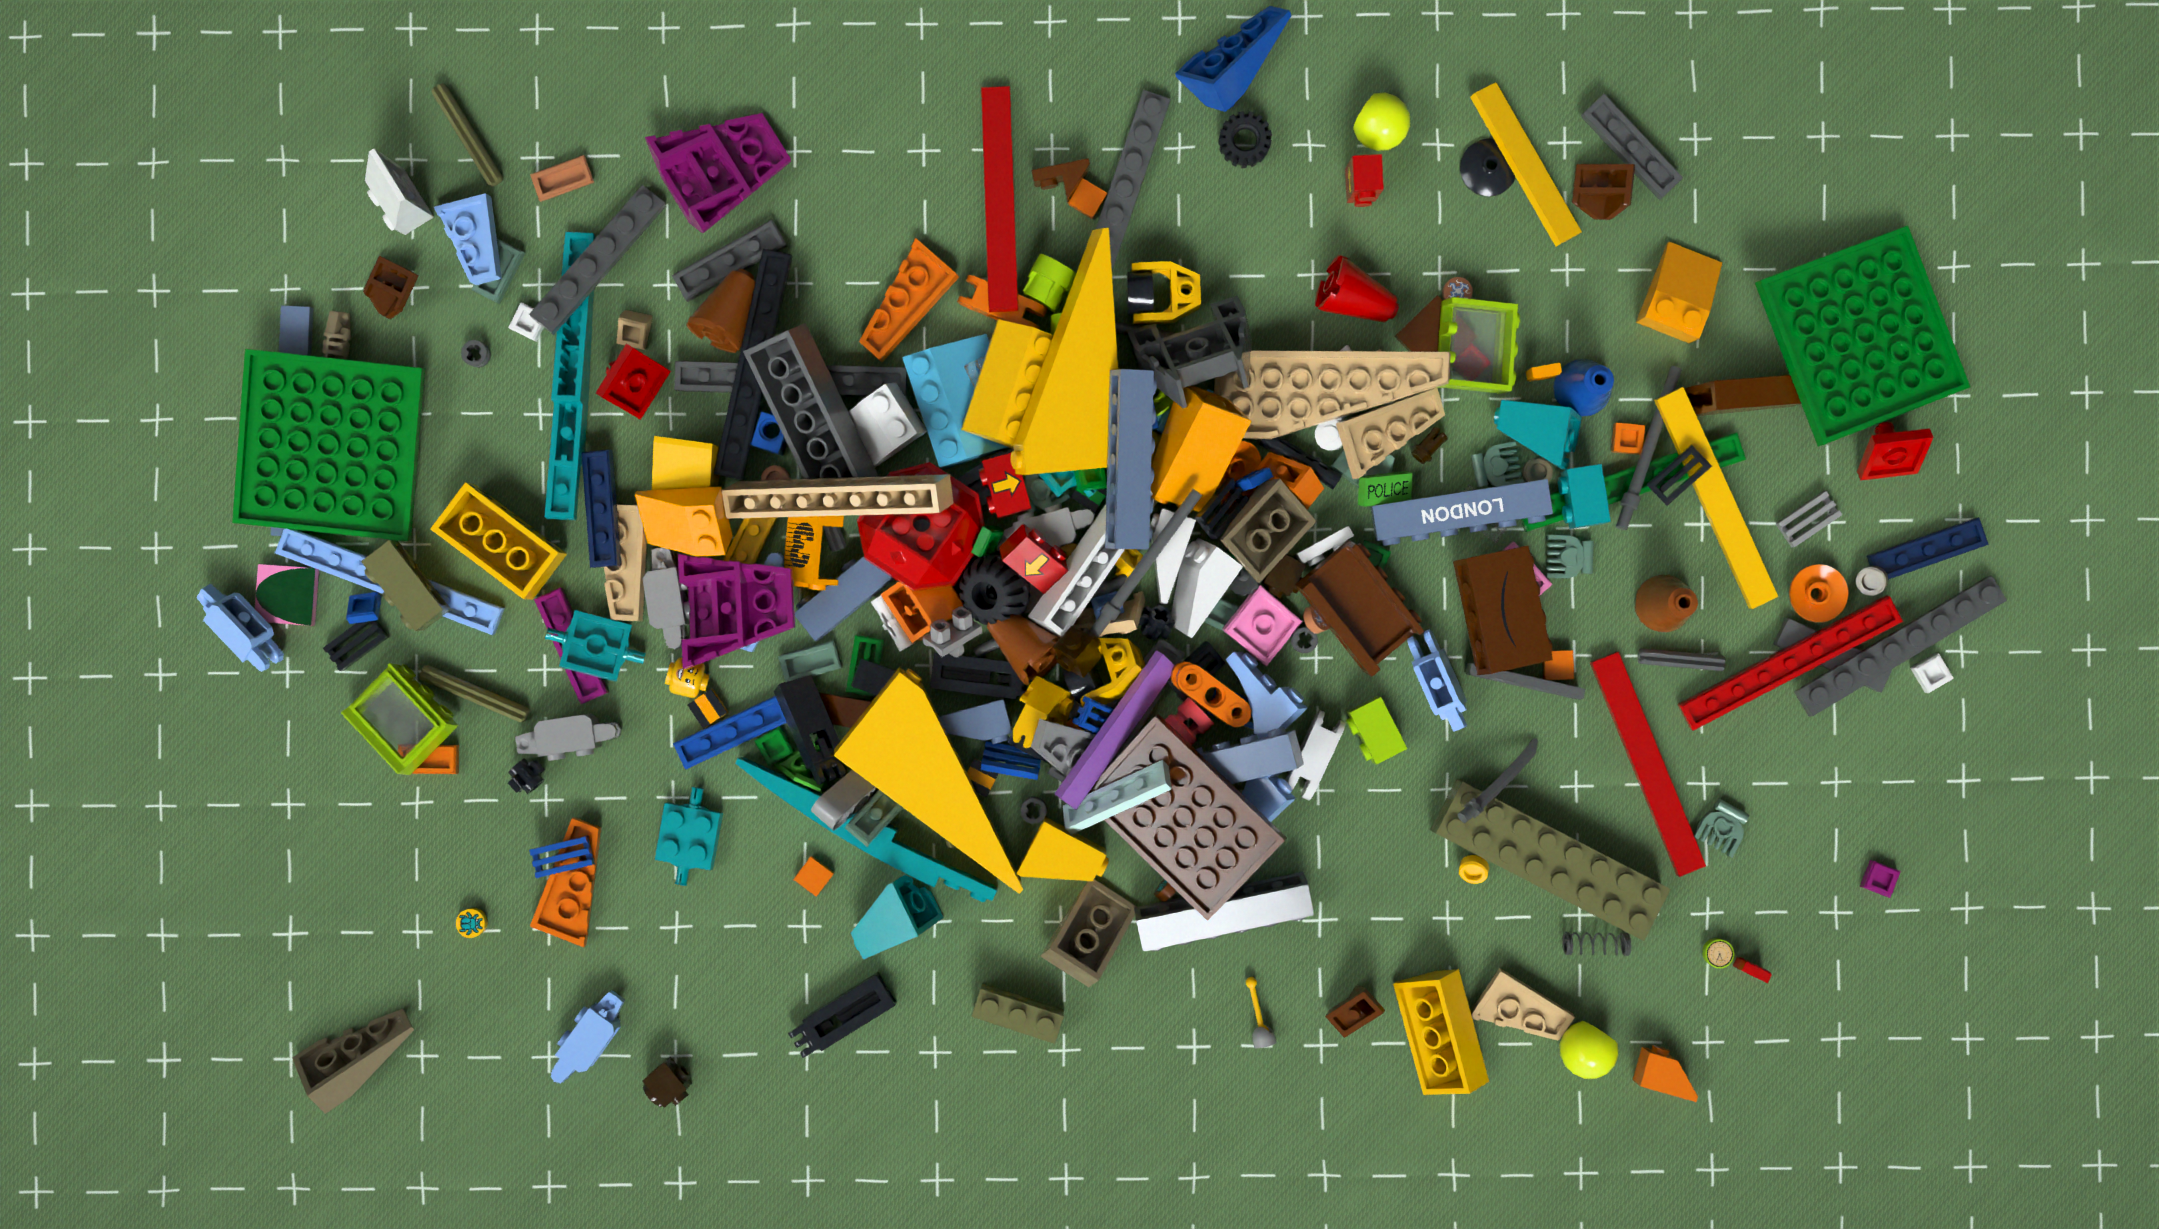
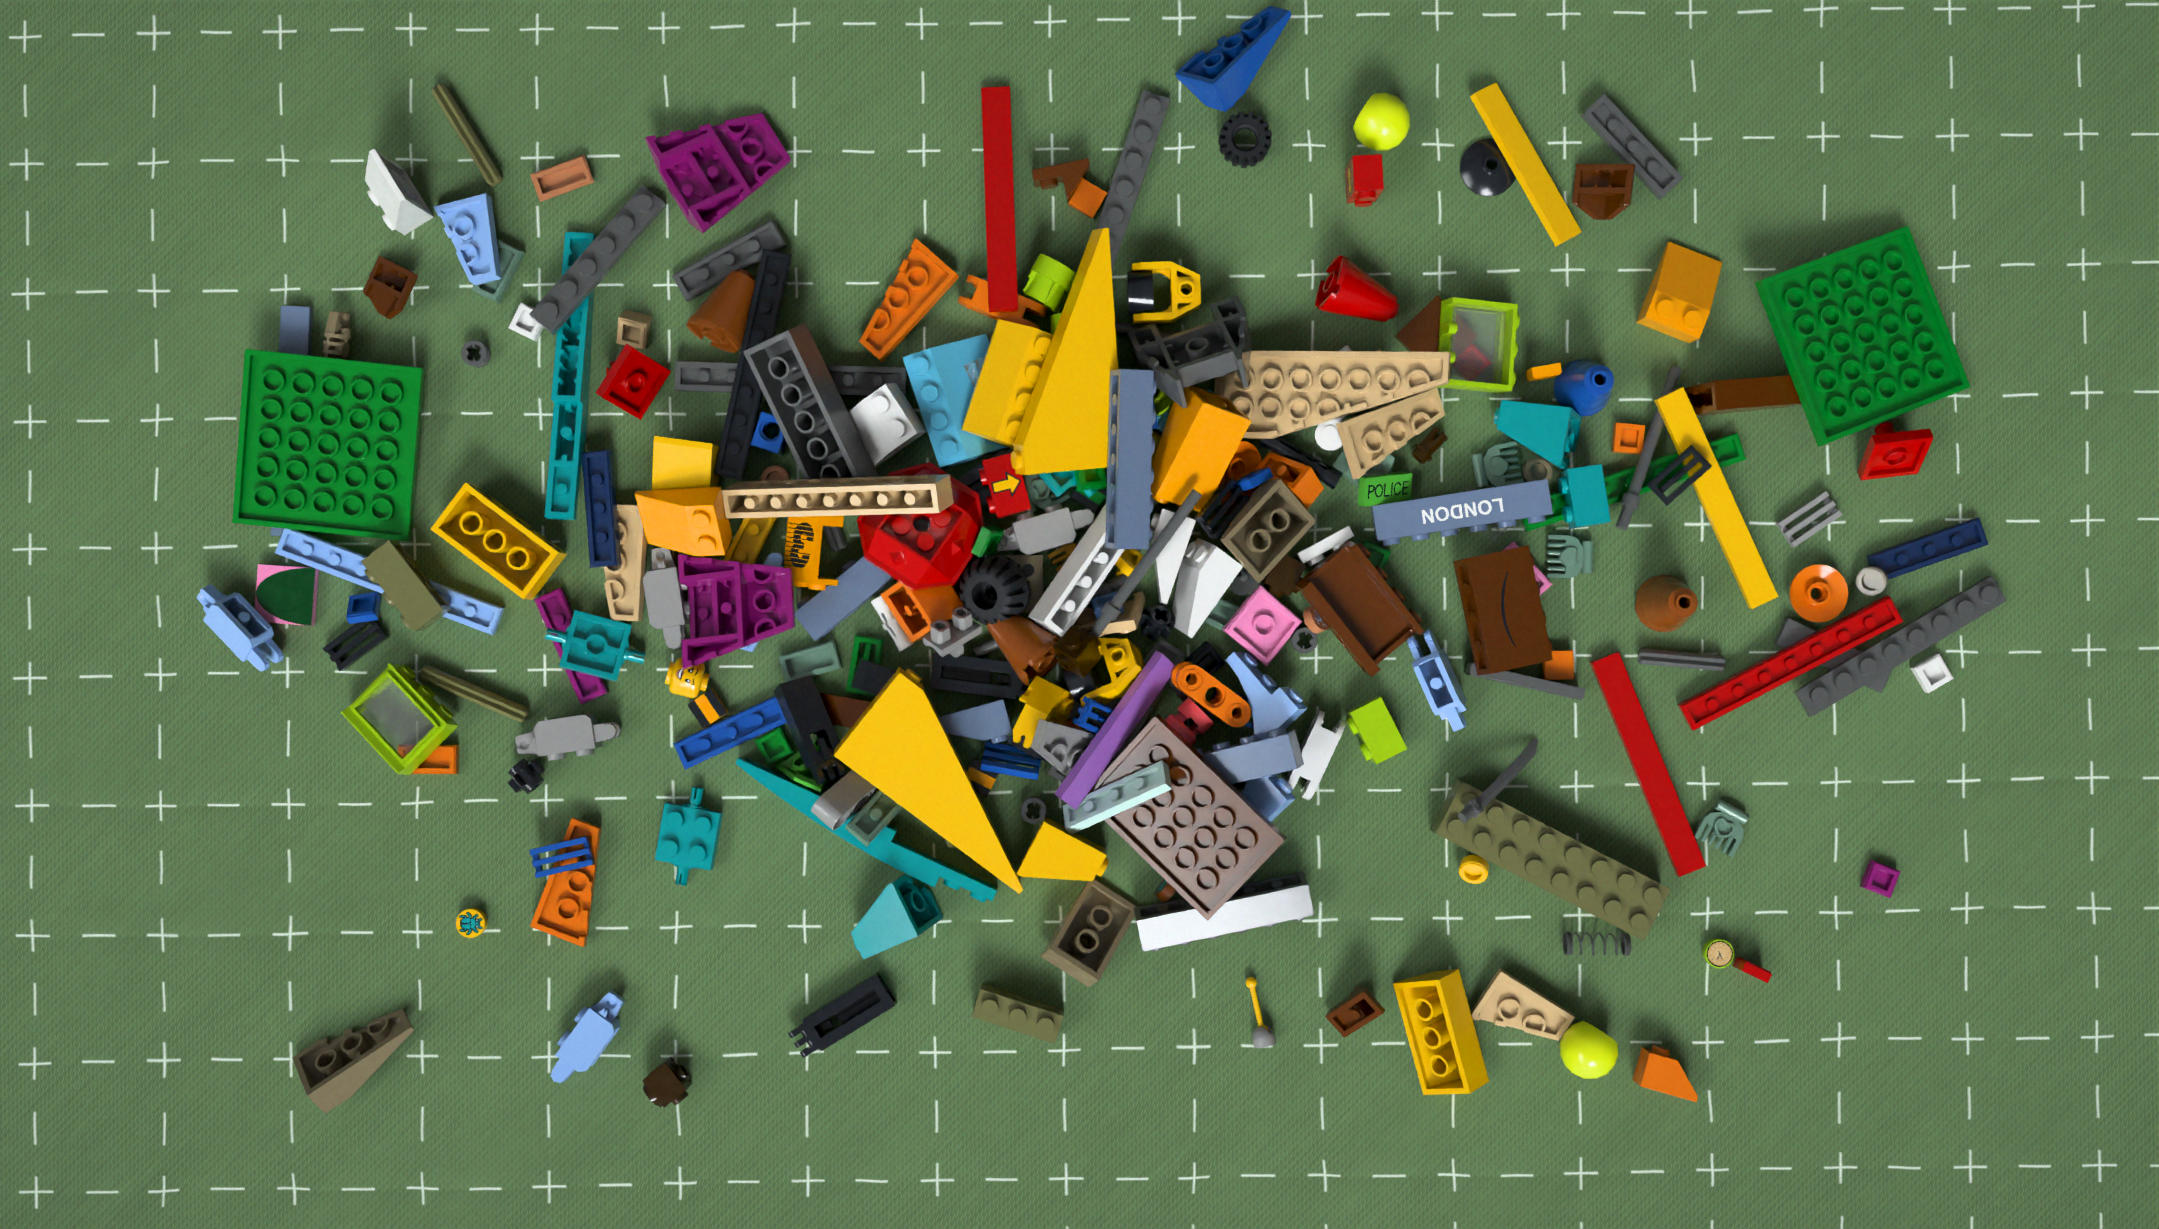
(814, 876): orange tile -> none
(1034, 558): red brick -> none
(1457, 287): nougat tile -> none

